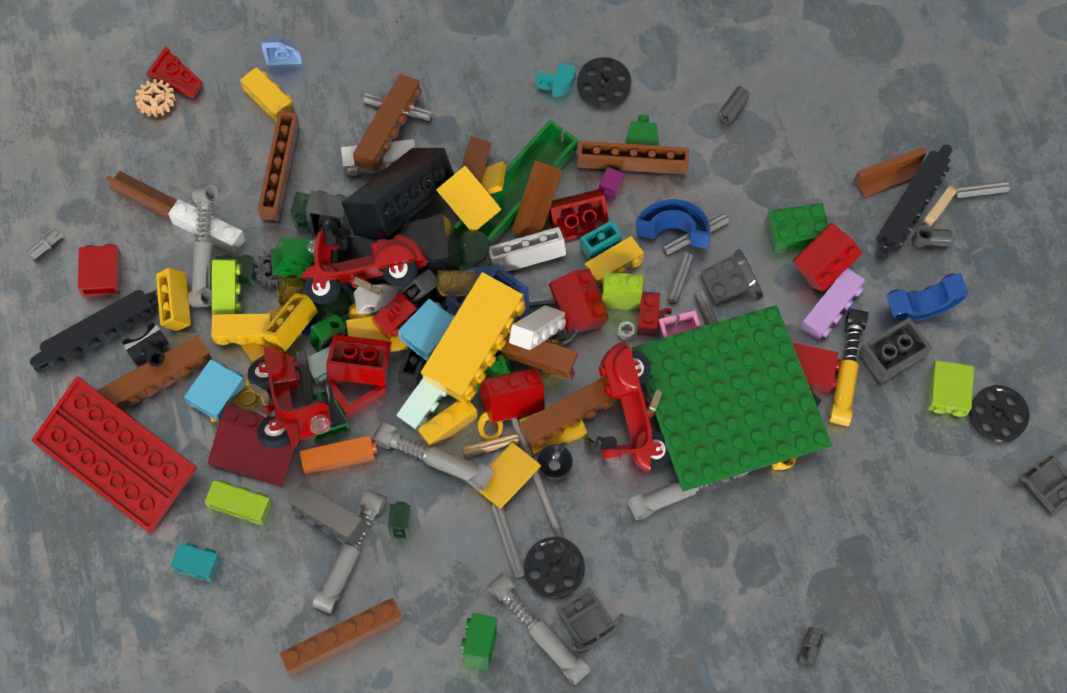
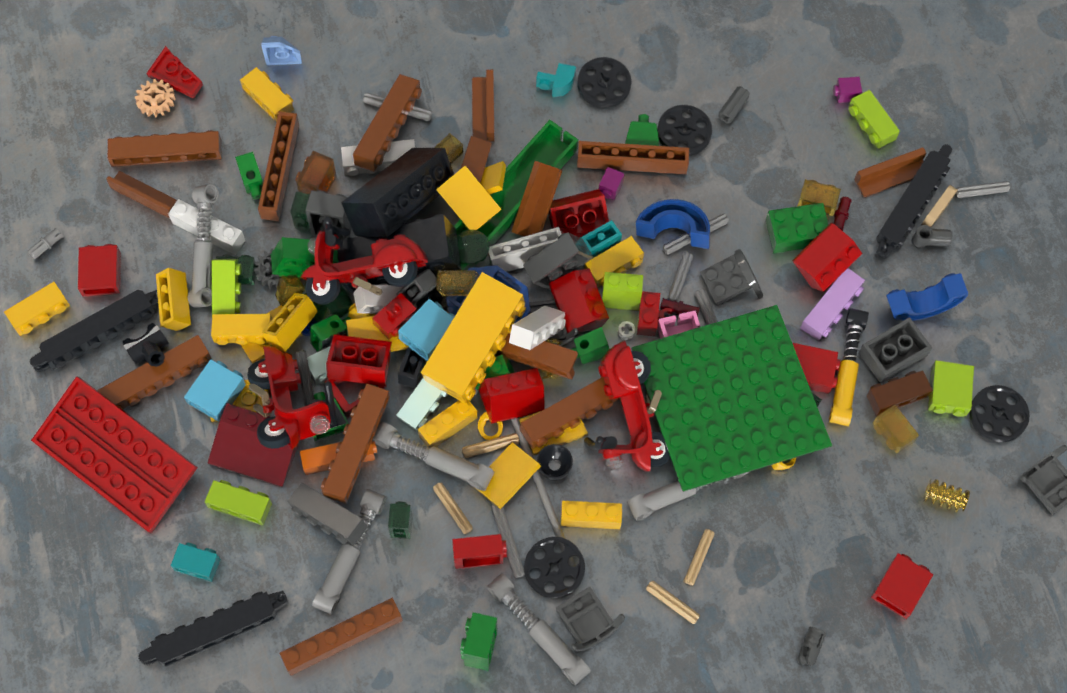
(37, 309): none -> yellow brick
(164, 148): none -> dark orange brick
(214, 629): none -> black hinge
(250, 174): none -> green torso
(317, 174): none -> clear orange brick
(356, 443): none -> dark orange brick
(452, 508): none -> tan axle
(453, 147): none -> clear yellow brick
(479, 551): none -> red window
(483, 107): none -> dark orange panel
(557, 259): none -> dark grey brick
(591, 346): none -> green torso
(591, 514): none -> yellow brick
(673, 602): none -> tan axle
(678, 307): none -> dark red pin
(681, 122): none -> black wedge
(699, 557): none -> tan axle
(815, 193): none -> clear yellow brick
(841, 213): none -> dark red pin
(847, 89): none -> magenta brick
(873, 119): none -> lime brick
(895, 429): none -> clear yellow brick
(899, 392): none -> reddish brown brick
(902, 585): none -> red brick
(946, 495): none -> clear yellow piece

